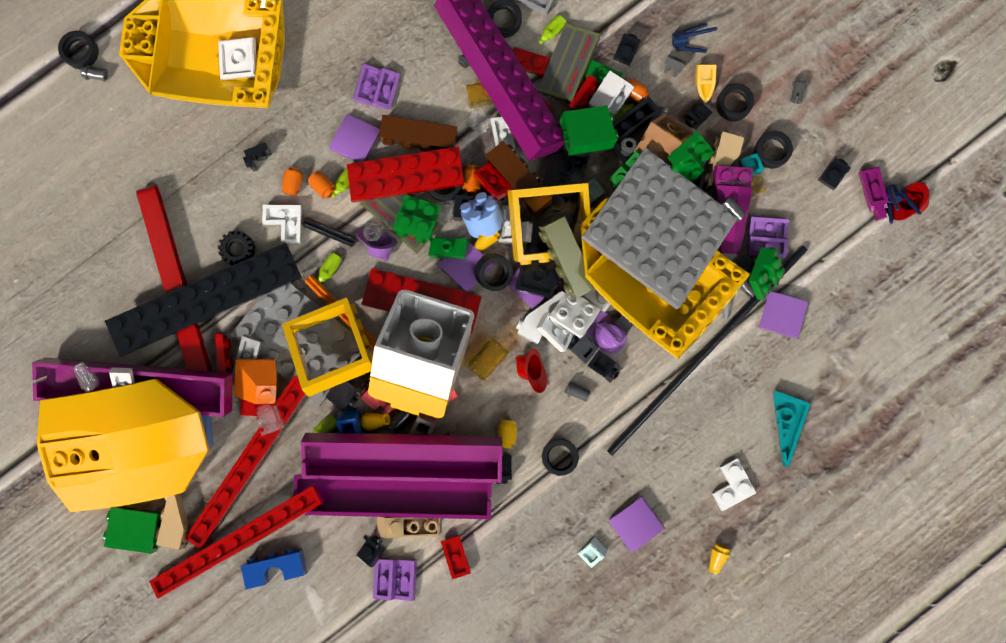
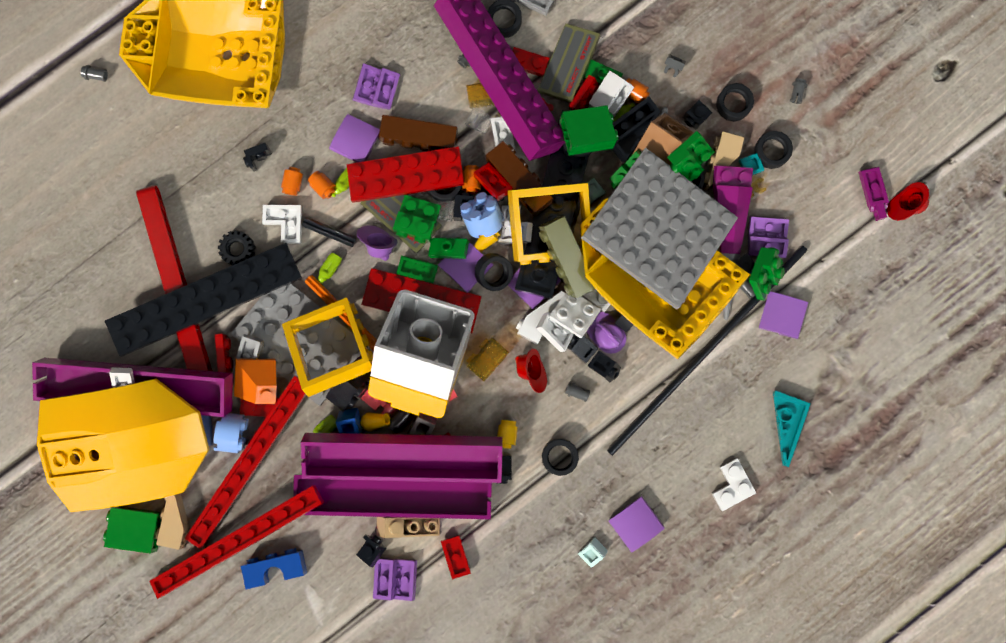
(70, 38): black tyre -> none
(85, 377): clear cone -> none
(229, 433): none -> light blue brick
(237, 58): white tile -> none
(269, 419): clear brick -> none
(375, 230): clear cone -> none
(417, 269): none -> green plate
(552, 28): lime piece -> none
(627, 49): black bracket -> none
(630, 142): dark grey pin -> none
(681, 38): dark blue plant -> none
(705, 80): yellow plate -> none
(718, 558): yellow cone -> none
(734, 208): dark grey pin -> none
(834, 173): black bracket -> none
(895, 196): dark blue plant -> none

